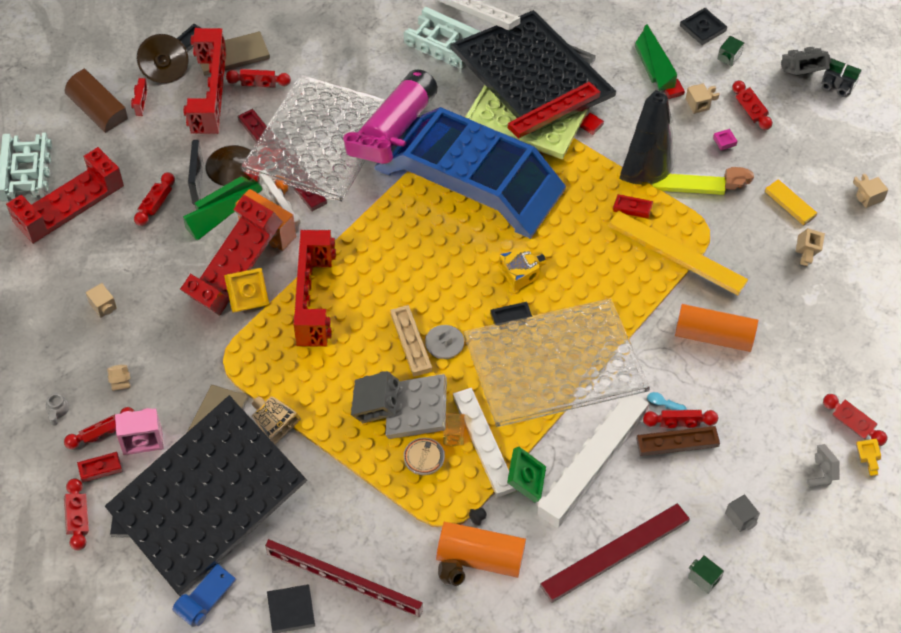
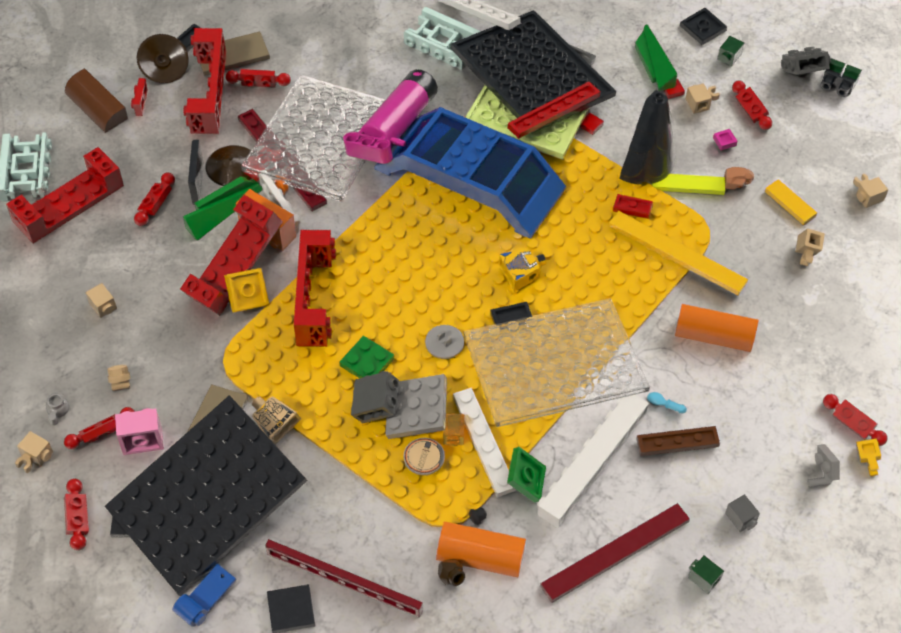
(34, 450): none -> tan brick
(99, 467): red plate -> none
(366, 358): none -> green plate
(411, 340): tan plate -> none
(680, 418): red plate -> none

